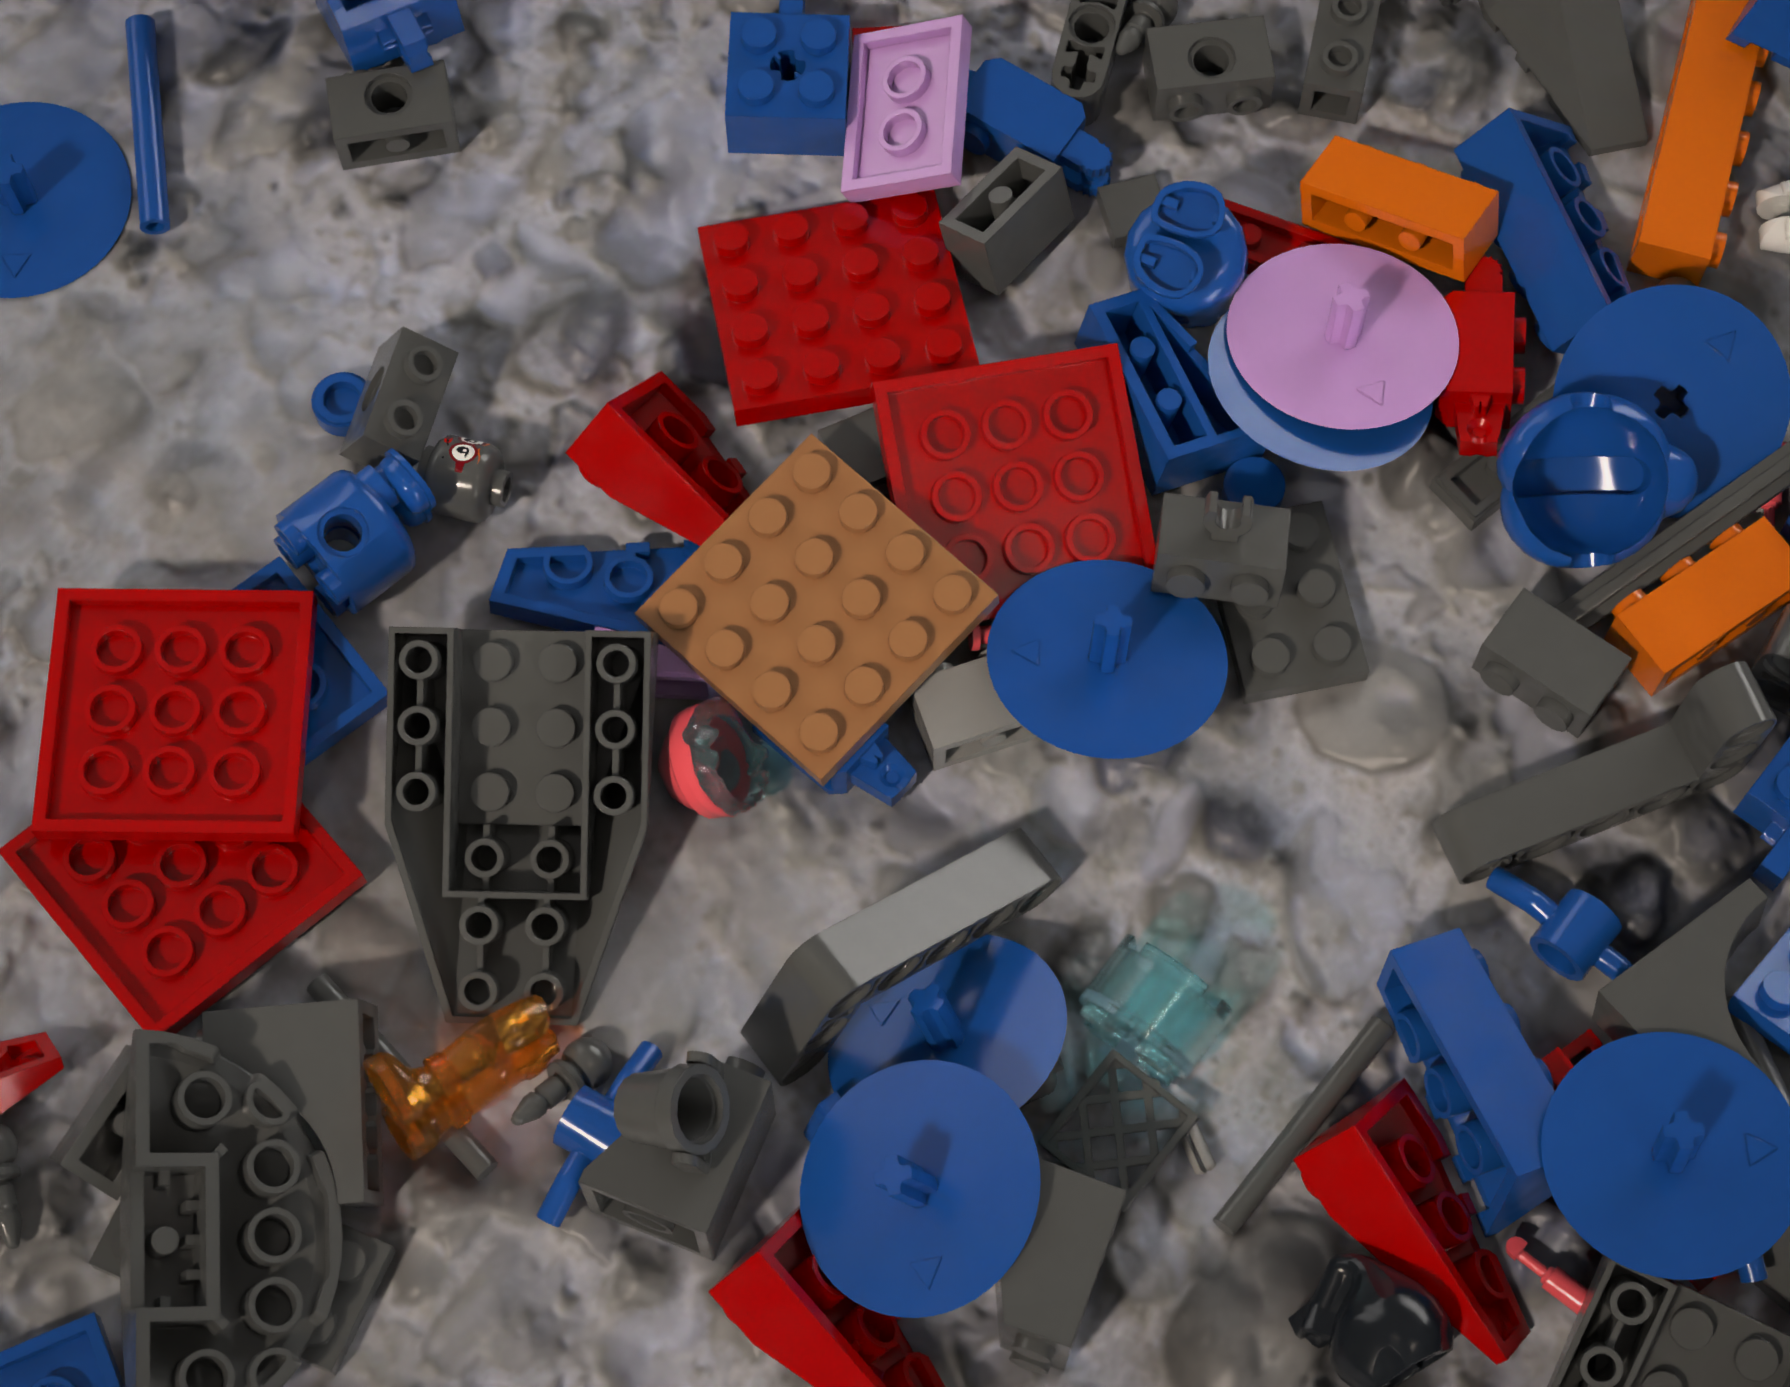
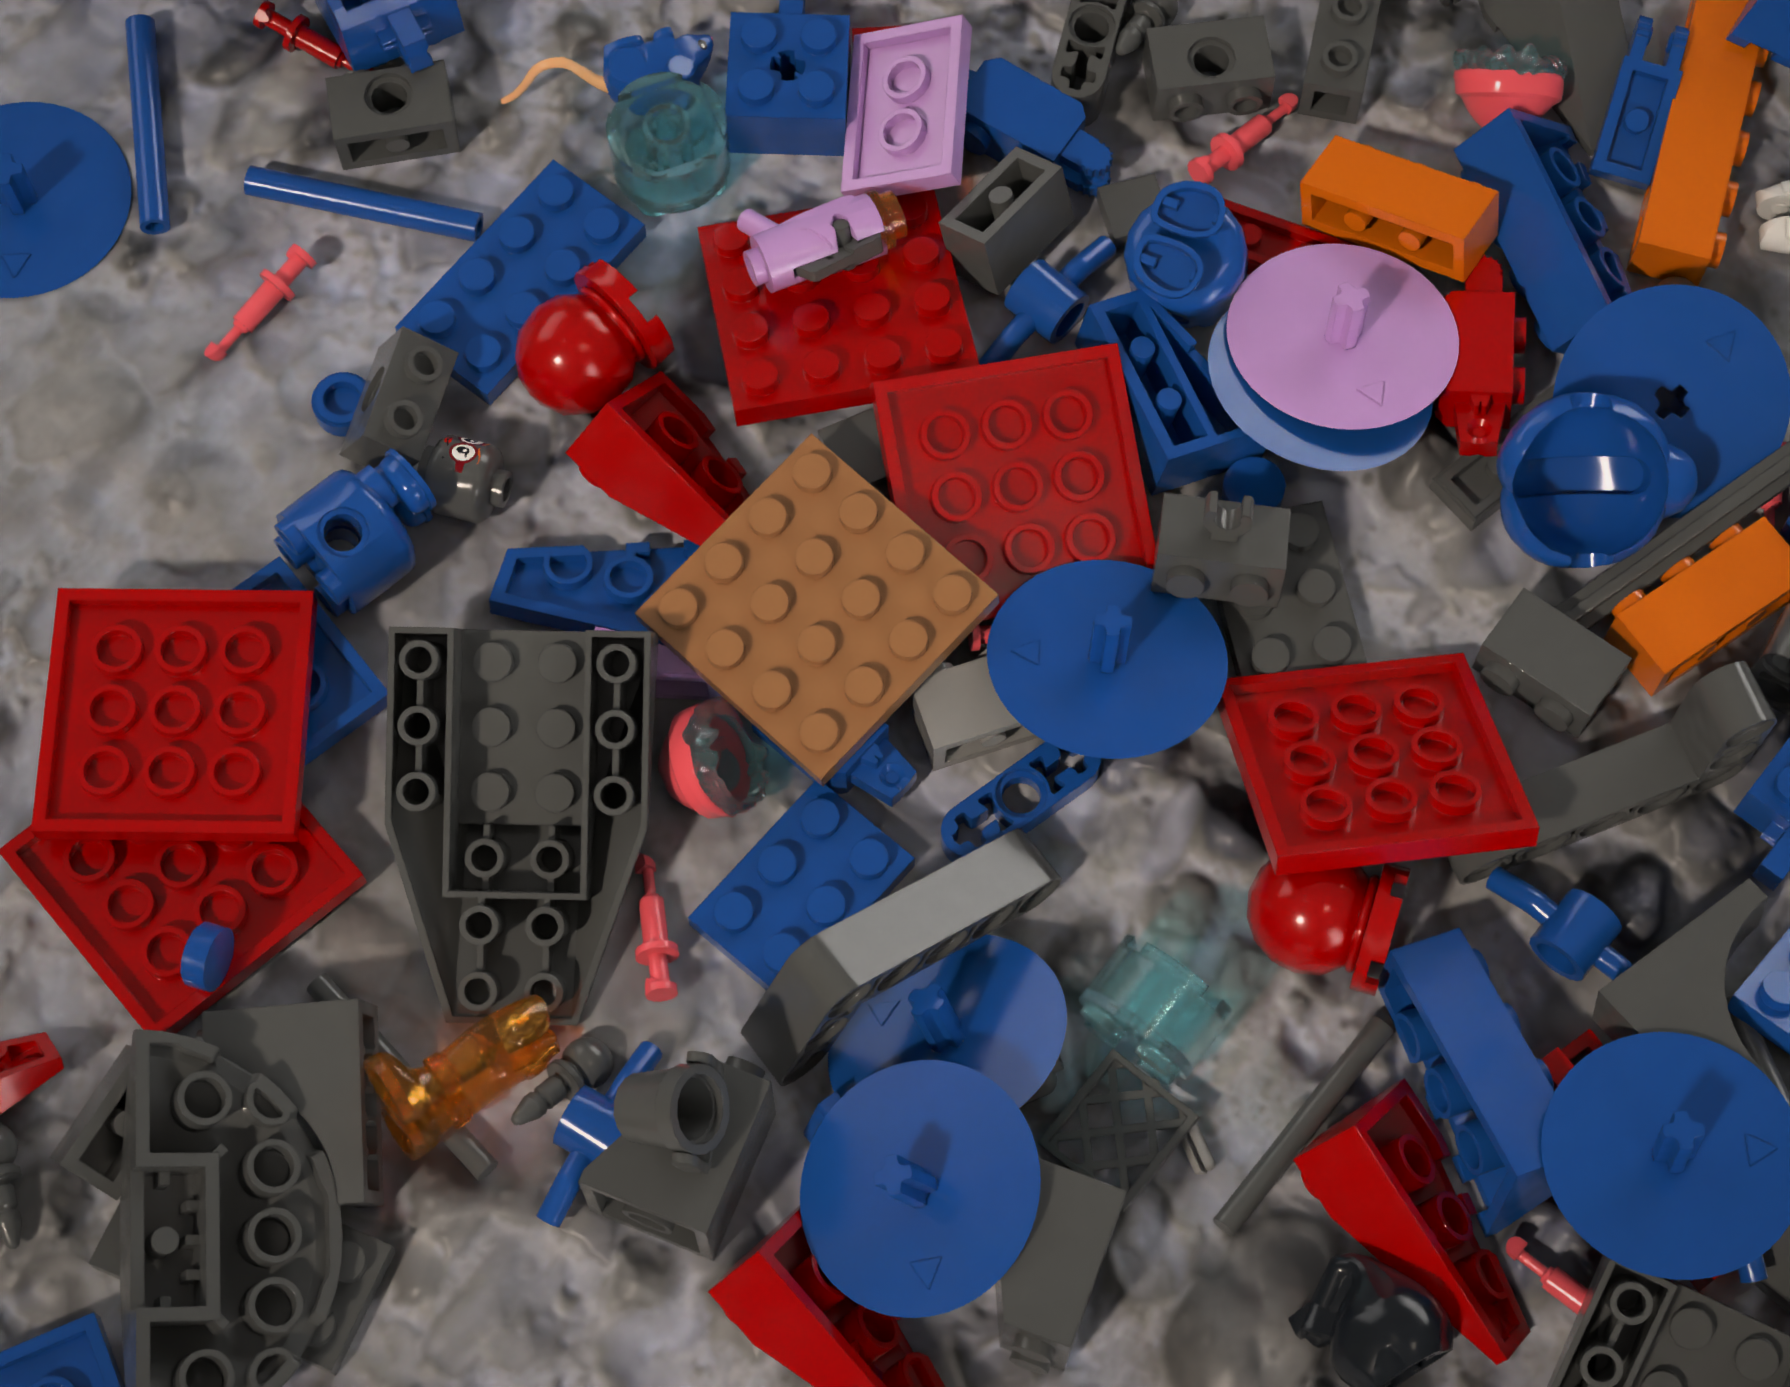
(207, 956): none -> blue tile
(263, 300): none -> coral piece
(299, 35): none -> red piece
(363, 203): none -> blue piece
(517, 266): none -> blue plate
(586, 344): none -> red tile
(631, 59): none -> blue animal
(656, 948): none -> coral piece
(668, 144): none -> clear light blue brick
(799, 880): none -> blue plate
(821, 239): none -> lavender piece
(973, 812): none -> blue beam
(1048, 300): none -> blue piece
(1230, 149): none -> coral piece
(1326, 919): none -> red tile
(1374, 764): none -> red plate
(1507, 80): none -> coral hair
(1638, 109): none -> blue hinge

